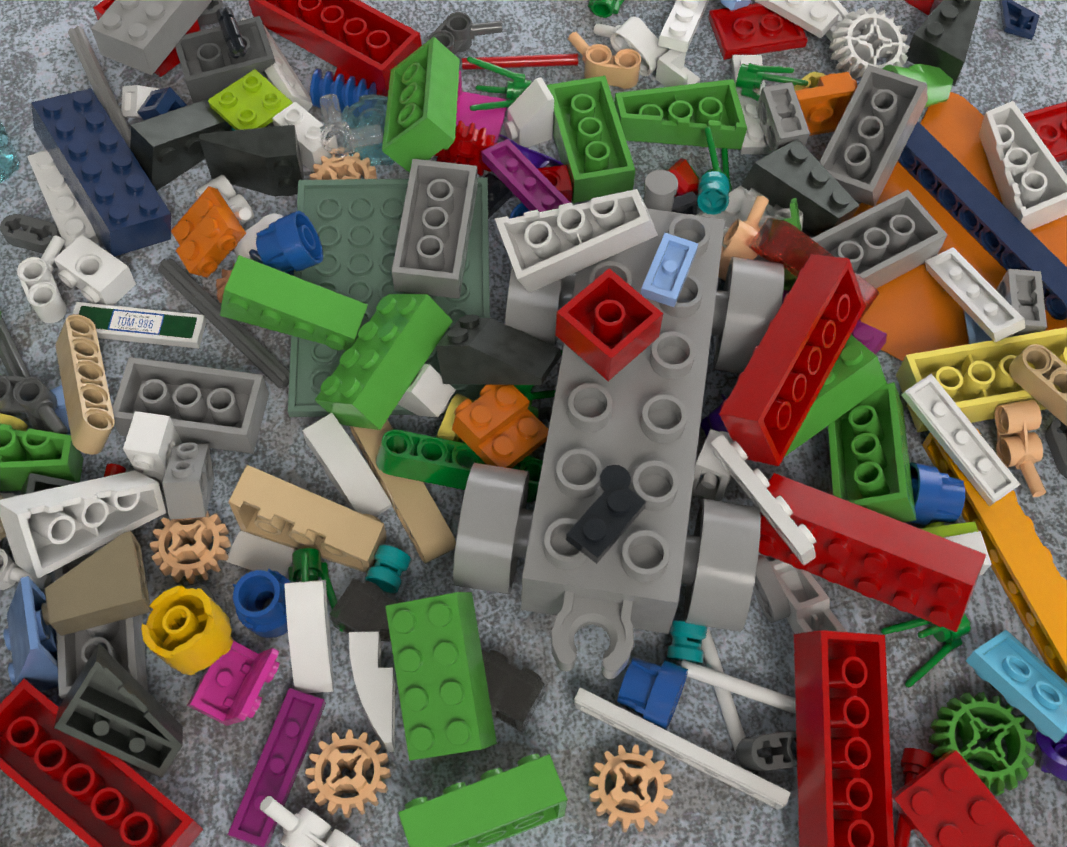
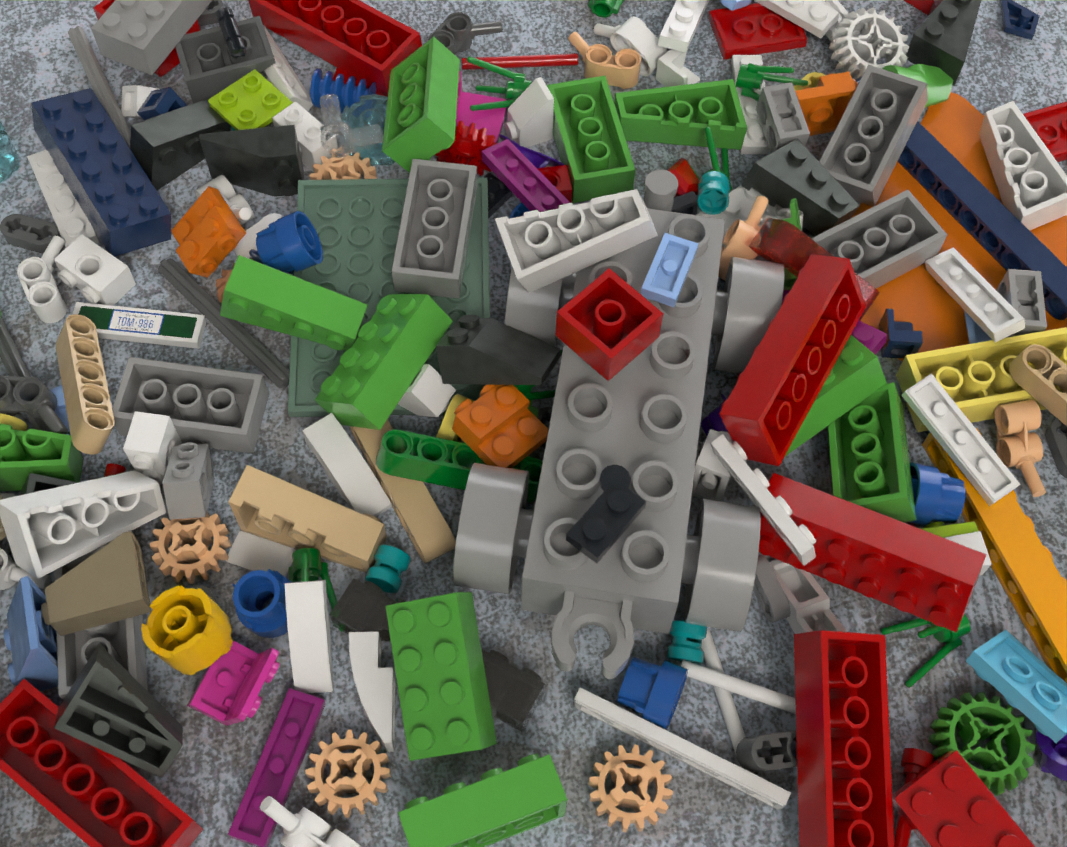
(900, 337): none -> dark blue panel

